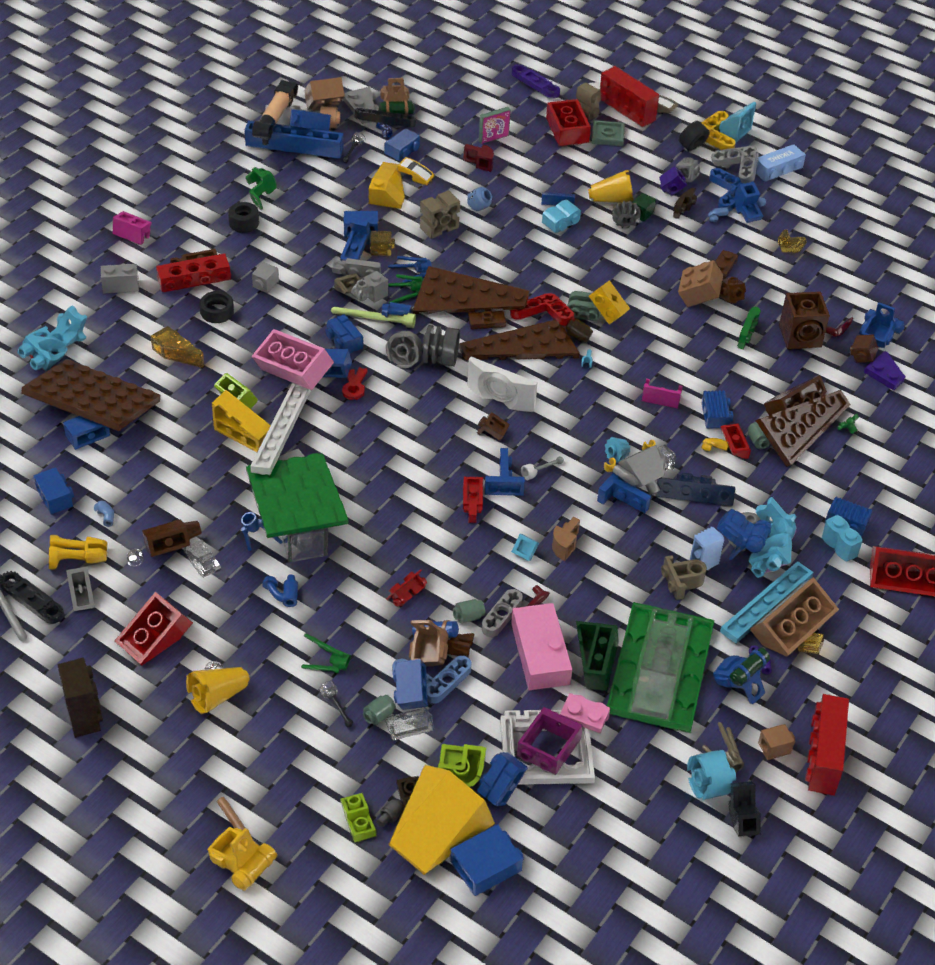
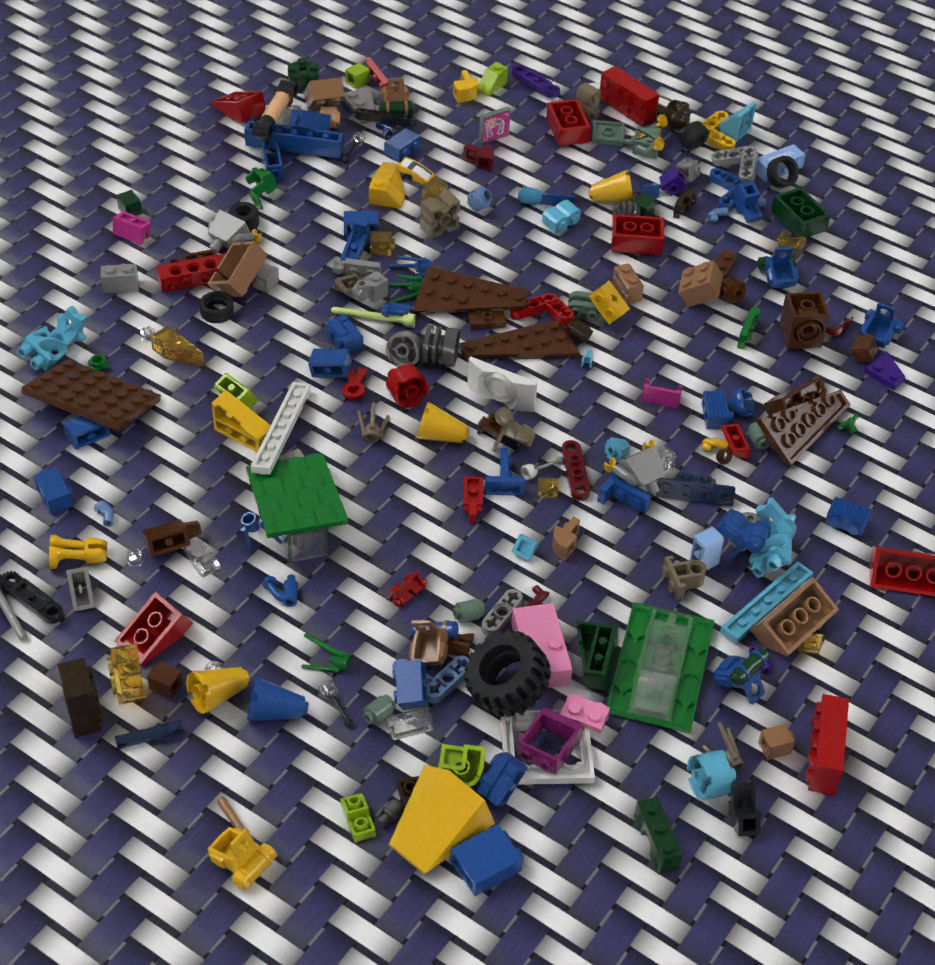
(98, 362): none -> green plate
(126, 674): none -> clear yellow arch
(129, 203): none -> dark green brick
(143, 333): none -> clear hinge
(156, 732): none -> dark blue pin
(165, 680): none -> reddish brown brick
(227, 229): none -> light grey torso
(239, 267): none -> medium nougat piece
(241, 105): none -> red slope
(274, 702): none -> blue cone
(276, 170): none -> blue window
(292, 359): bright pink brick -> none
(302, 73): none -> dark green brick
(357, 75): none -> lime brick
(372, 432): none -> dark tan plant
(377, 74): none -> plate
(407, 385): none -> red brick
(433, 188): none -> clear yellow brick
(441, 426): none -> yellow cone
(466, 88): none -> yellow brick
(493, 79): none -> lime slope
(512, 429): none -> dark tan piece
(522, 689): none -> black tyre
(530, 196): none -> dark azure brick
(548, 487): none -> clear yellow plate
(575, 470): none -> dark red plate
(628, 283): none -> medium nougat brick
(637, 234): none -> red brick
(647, 140): none -> sand green torso
(650, 189): none -> blue slope
(663, 845): none -> dark green arch
(678, 114): none -> dark brown hair
(720, 456): none -> reddish brown hinge
(742, 402): none -> blue hair
(780, 269): none -> blue piece
(793, 171): none -> black tyre
(800, 213): none -> dark green brick
(842, 538): medium azure brick -> none

